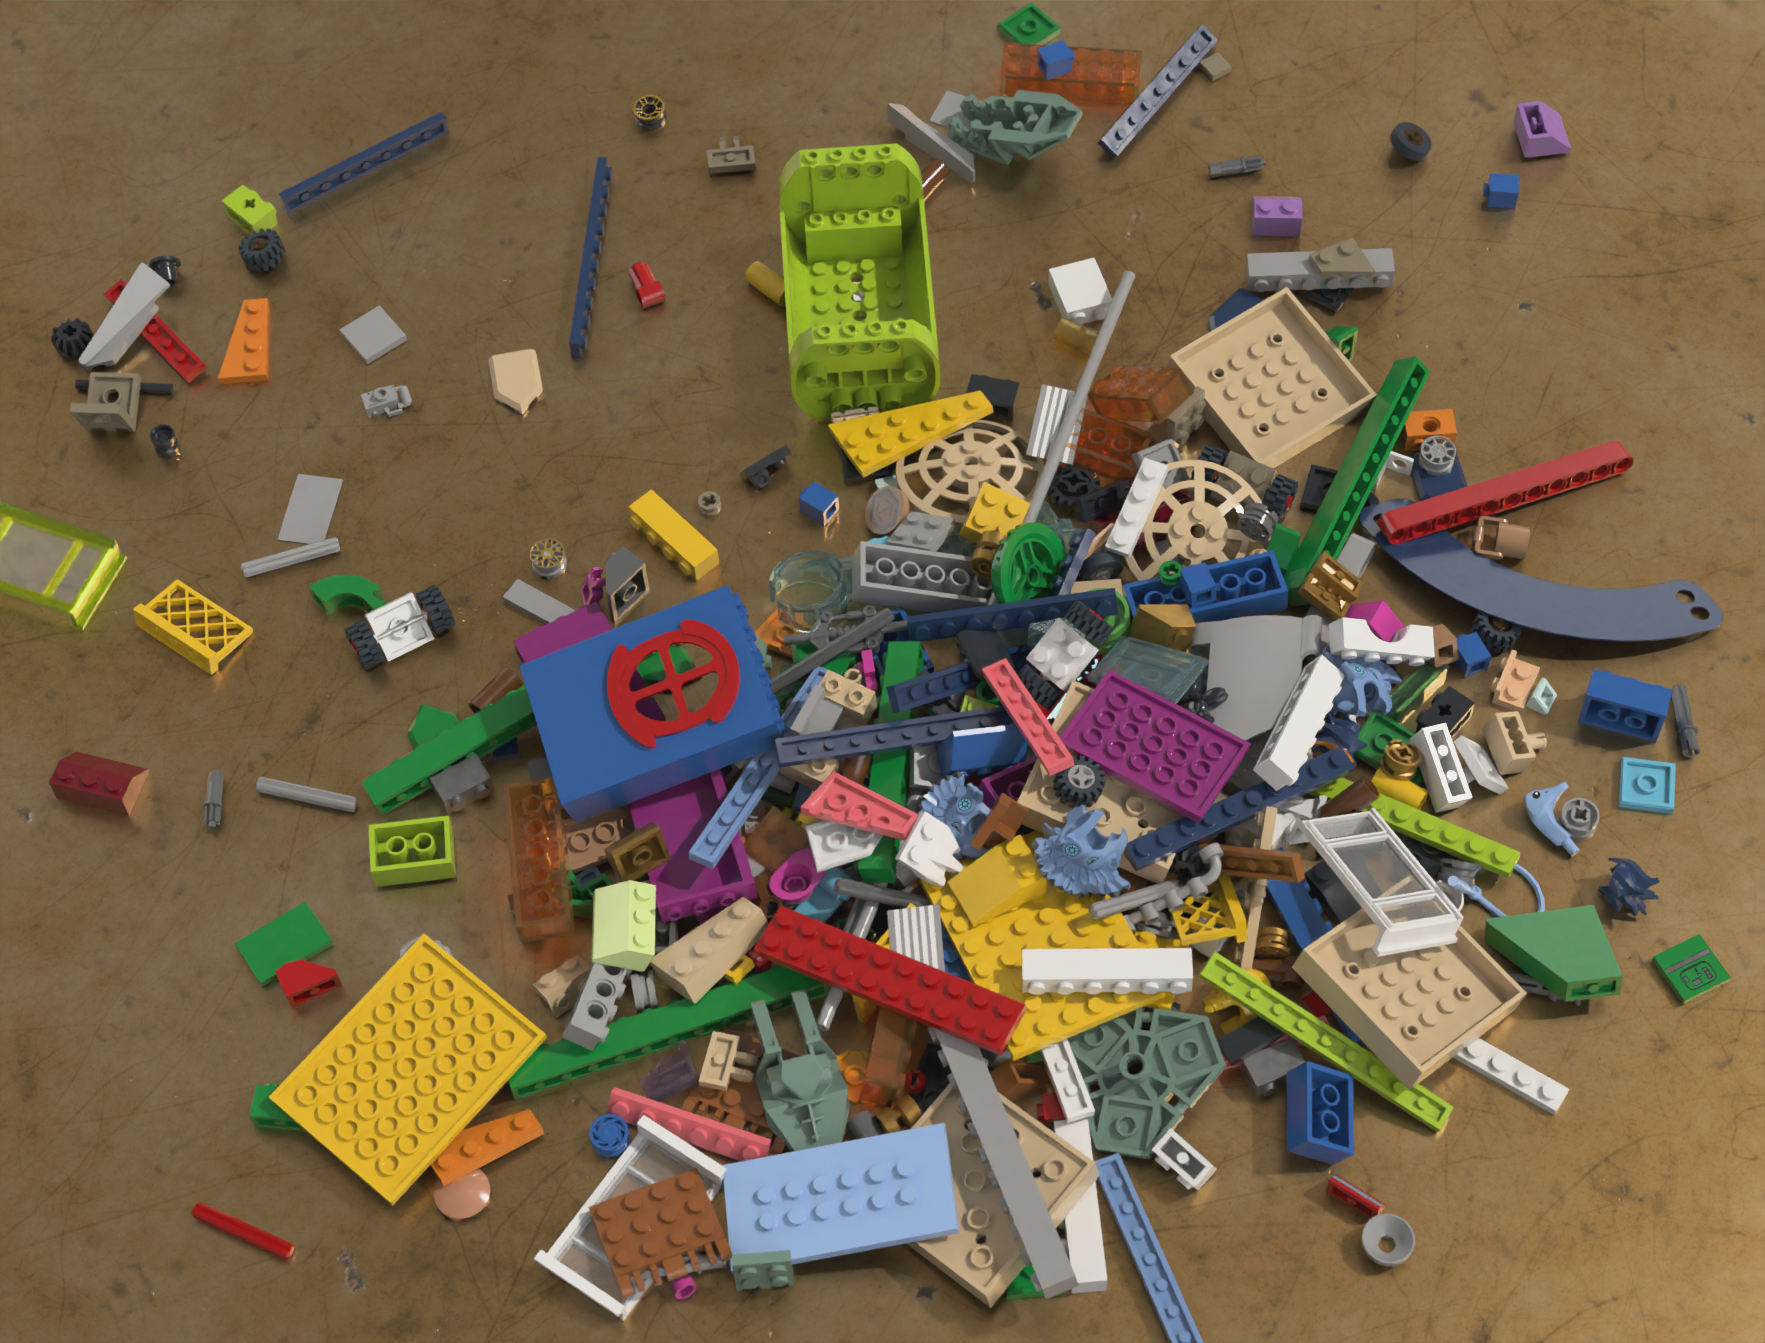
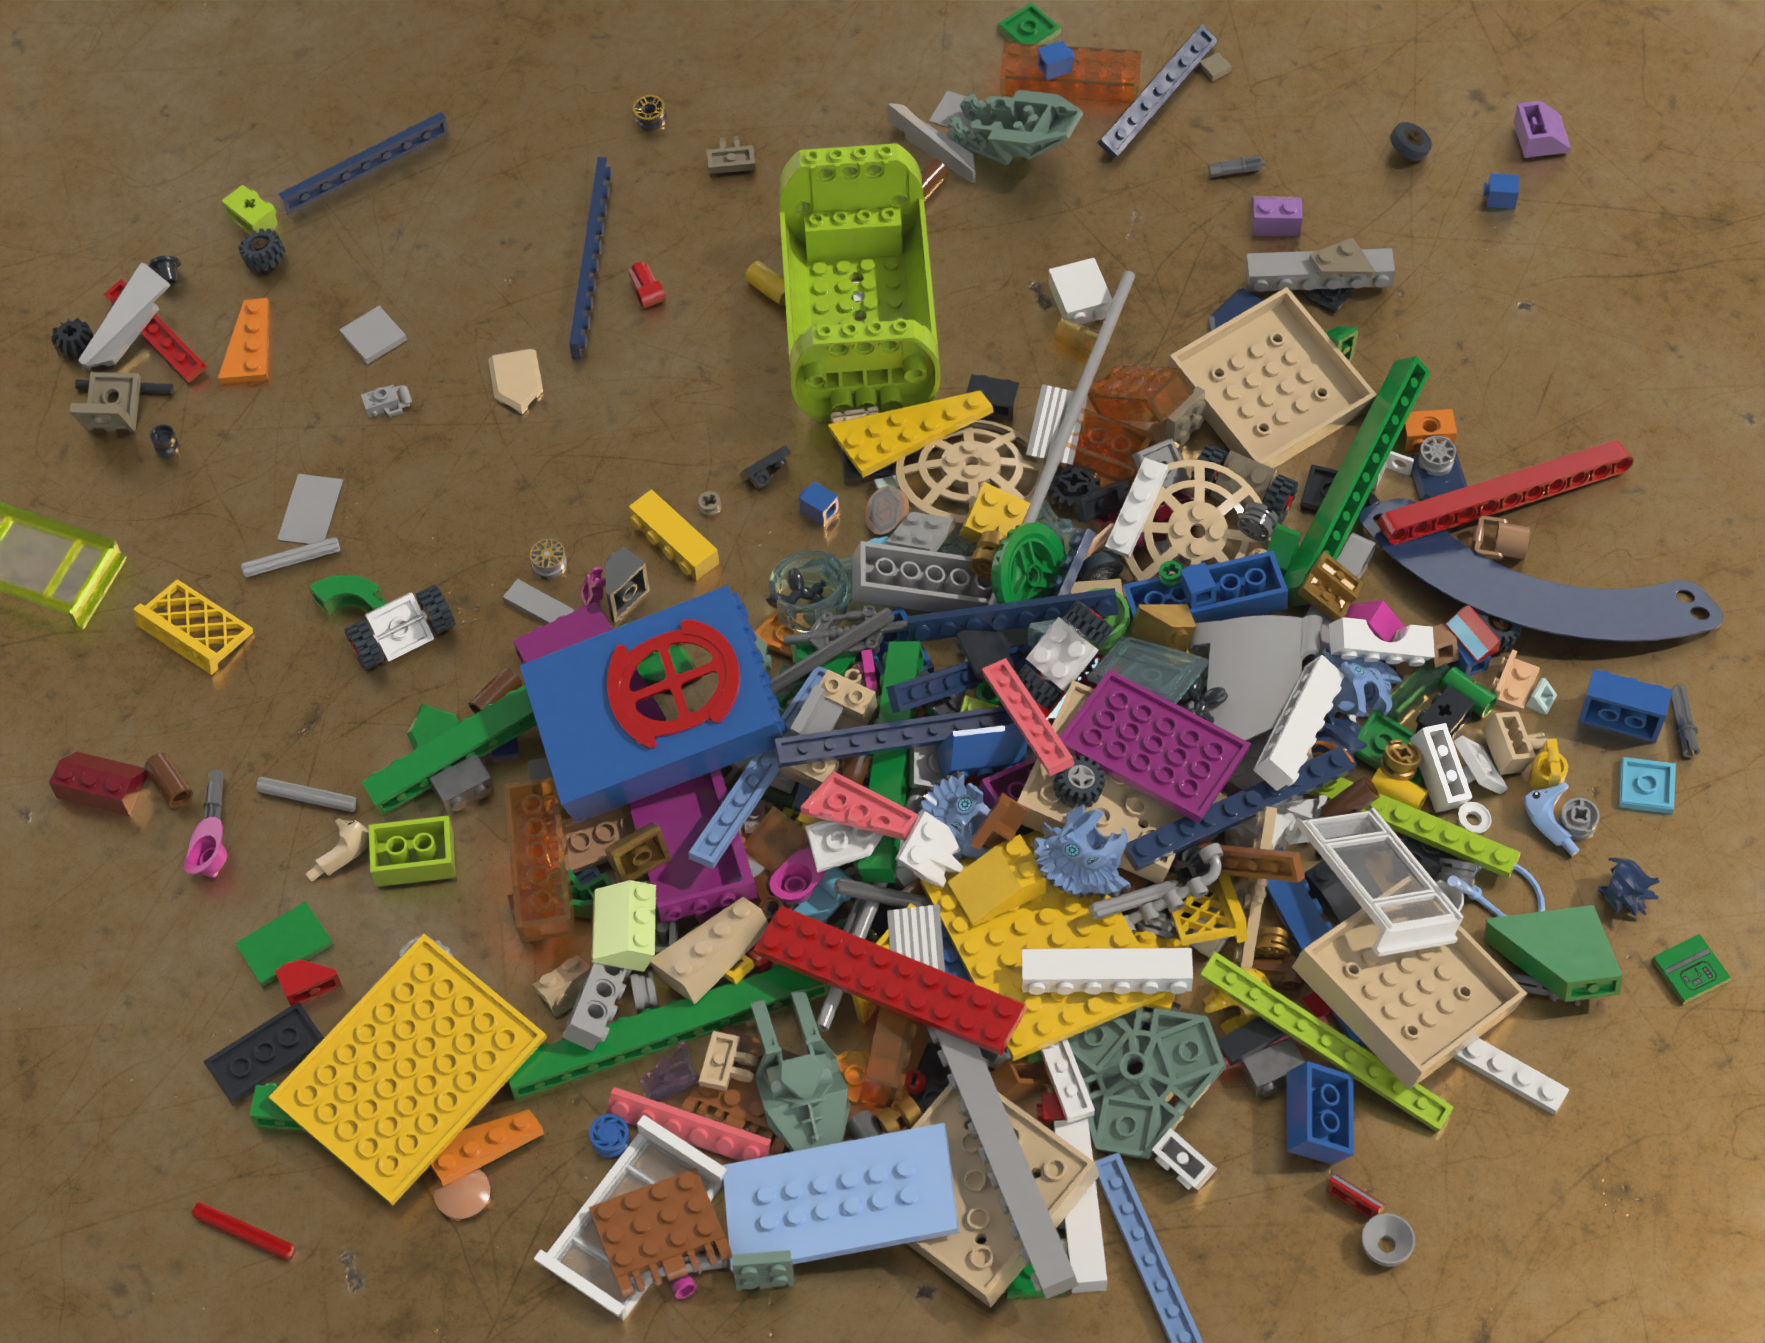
(168, 780): none -> reddish brown pin
(206, 851): none -> dark pink piece
(264, 1053): none -> black tile
(352, 843): none -> tan animal
(796, 585): none -> black piece
(1473, 634): none -> slope
(1479, 811): none -> white piece
(1483, 698): none -> green pin
(1548, 767): none -> yellow piece

